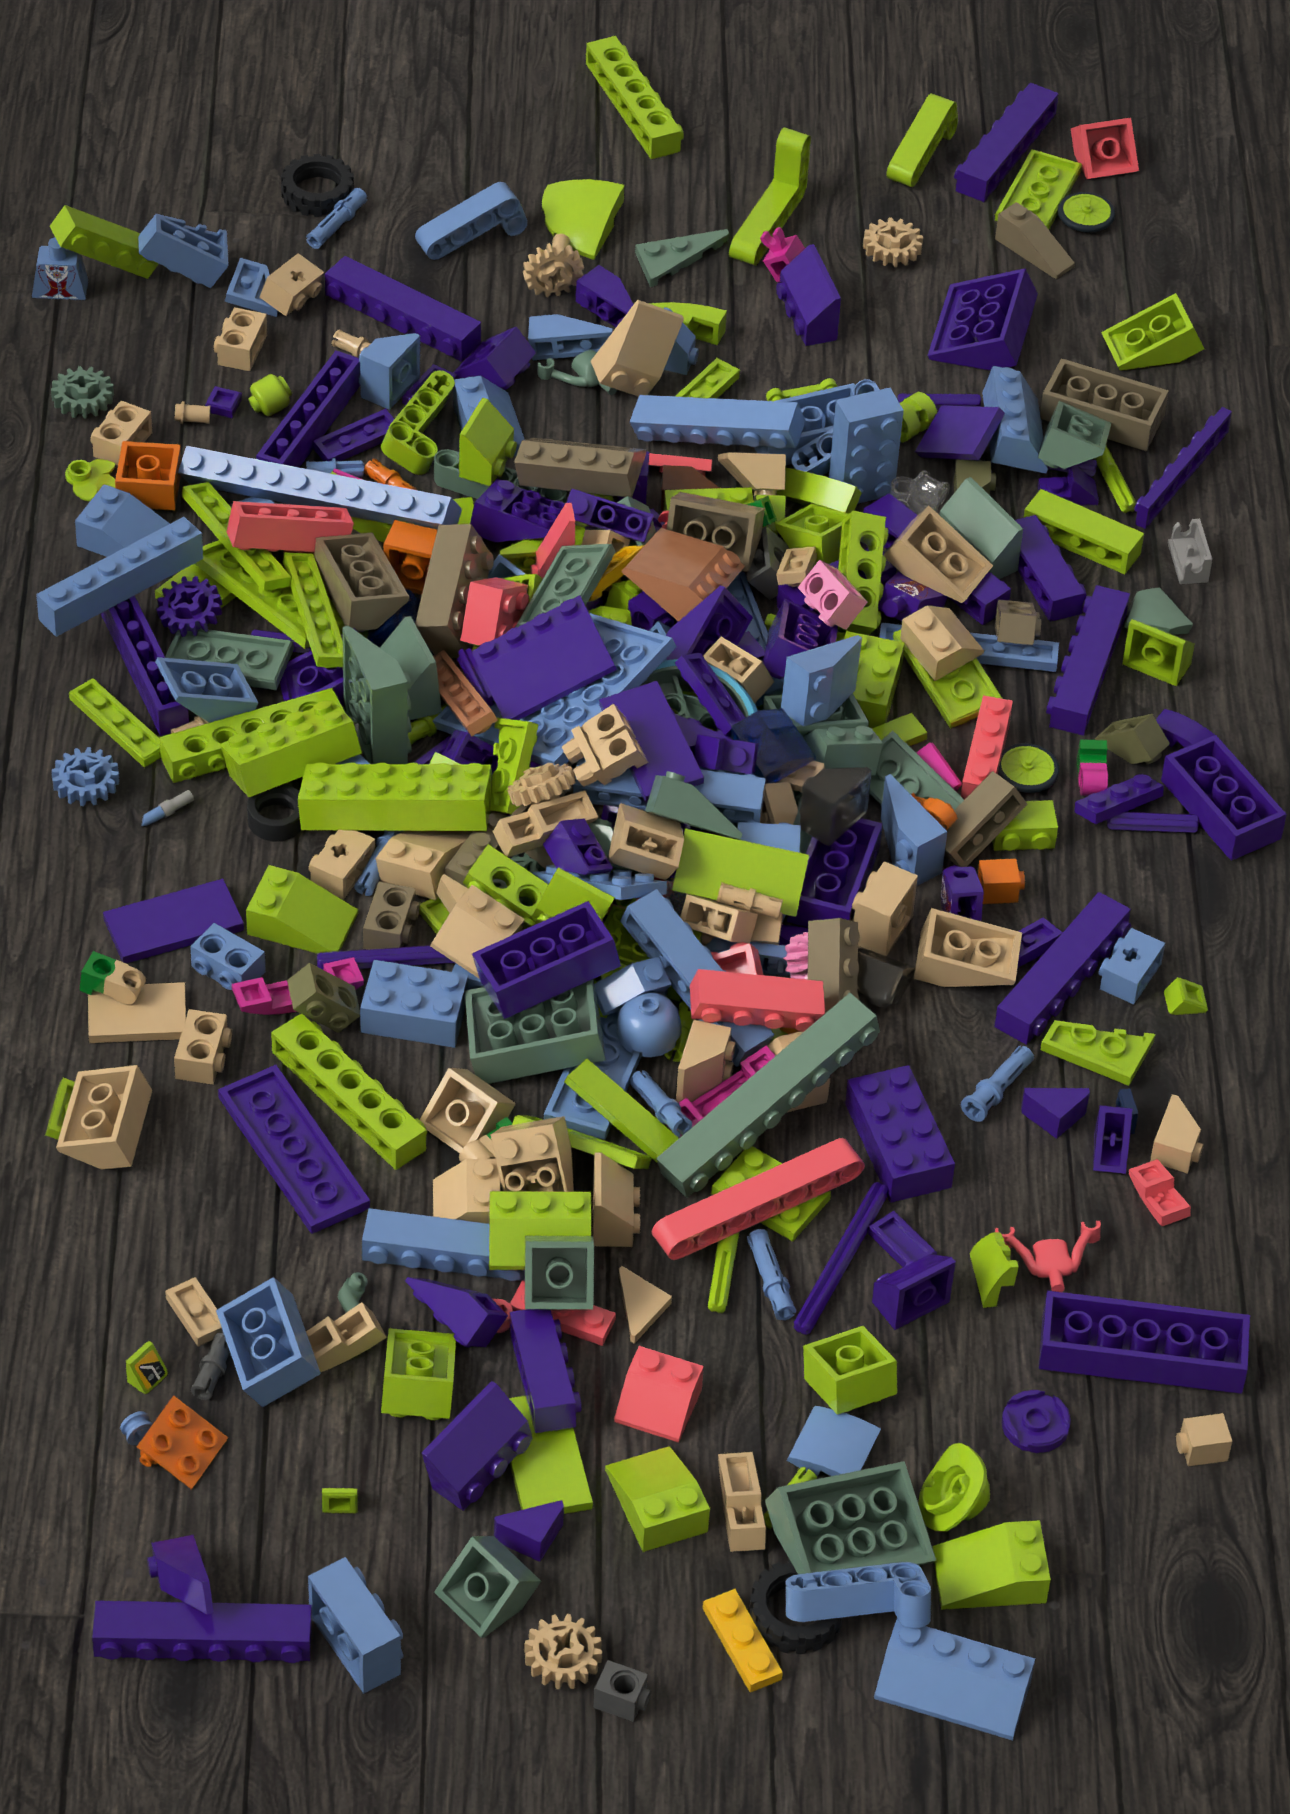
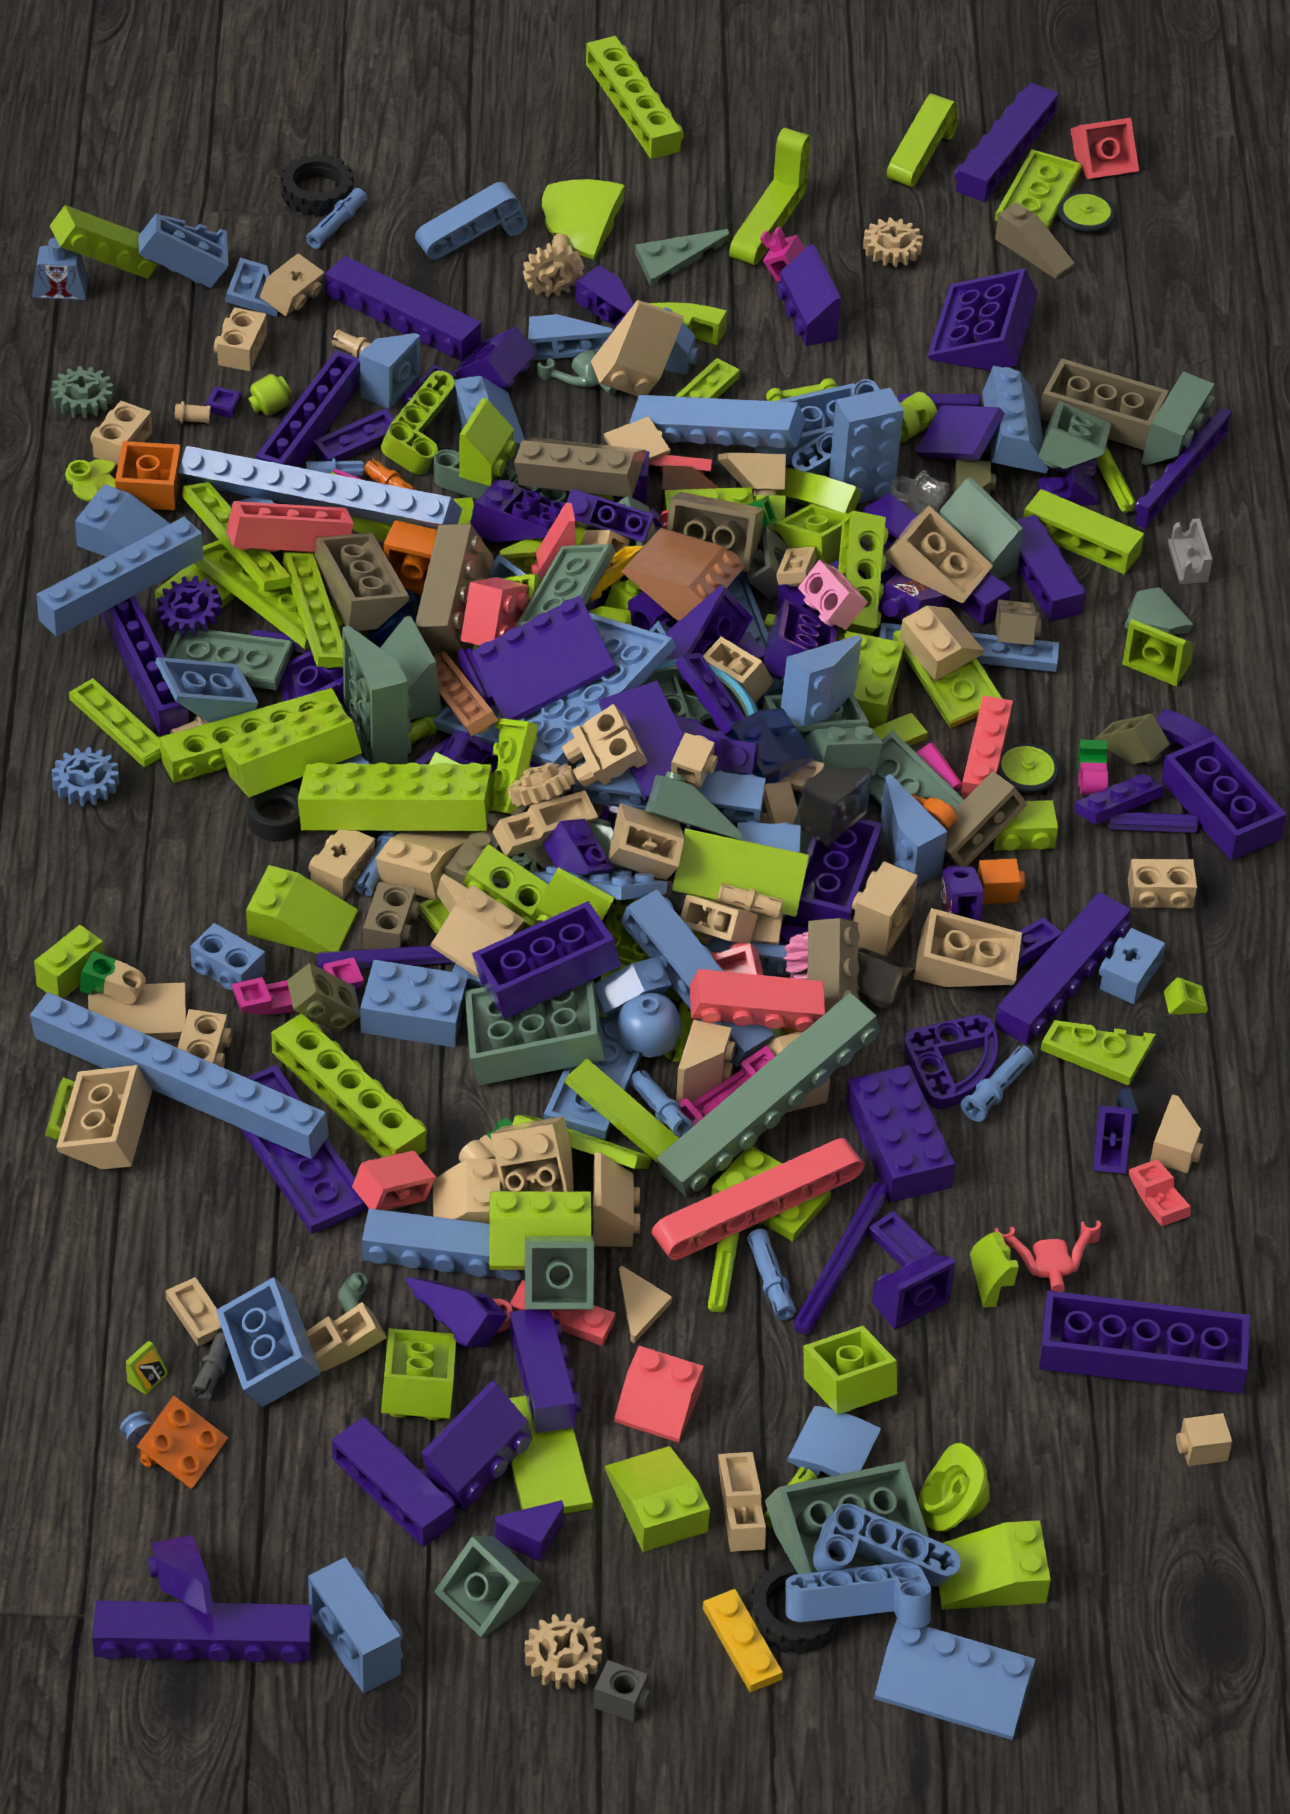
(61, 965): none -> lime brick
(167, 808): light grey piece -> none
(171, 920): dark purple tile -> none
(181, 1075): none -> medium blue brick
(339, 1500): lime slope -> none
(393, 1181): none -> coral brick
(394, 1481): none -> dark purple brick
(464, 1109): tan slope -> none
(639, 435): none -> tan piece
(694, 759): none -> tan brick
(935, 1558): none -> medium blue beam
(936, 1048): none -> dark purple beam
(1035, 1421): dark purple tile -> none
(1055, 1108): dark purple slope -> none
(1088, 660): dark purple brick -> none
(1153, 336): lime slope -> none
(1162, 883): none -> tan brick
(1178, 418): none -> sand green slope

